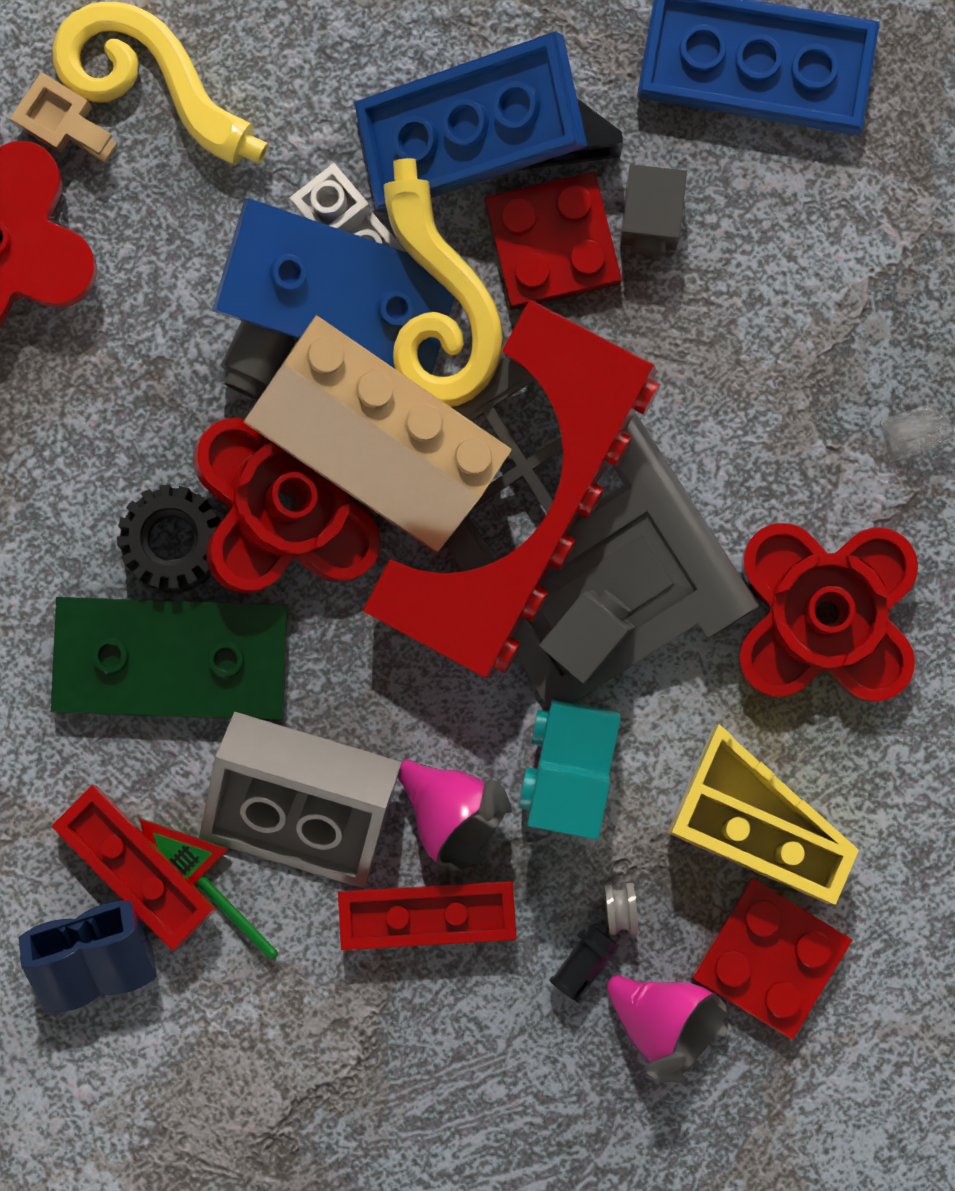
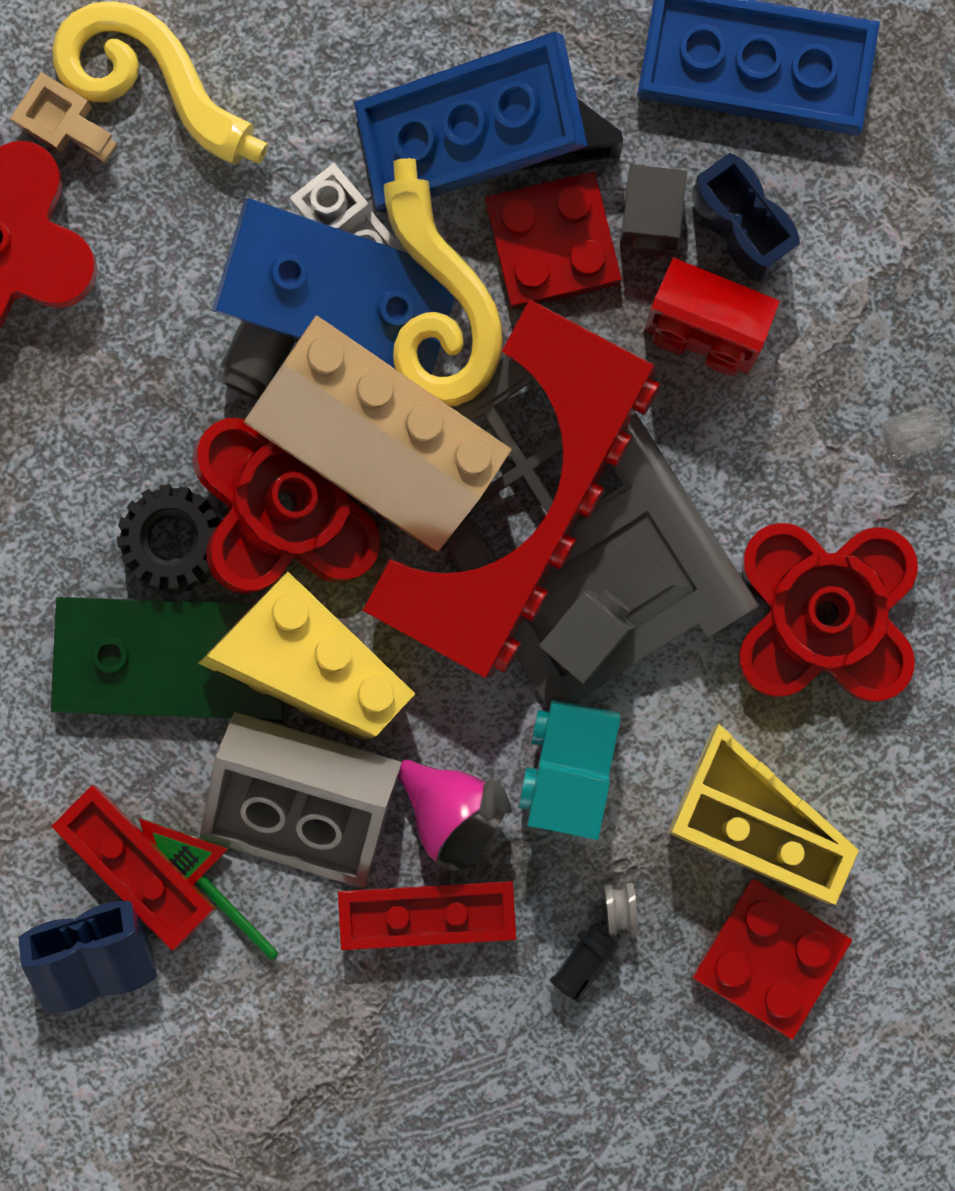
(310, 661): none -> light yellow wedge
(668, 1022): dark pink hat -> none
(710, 318): none -> red slope
(755, 228): none -> dark blue brick

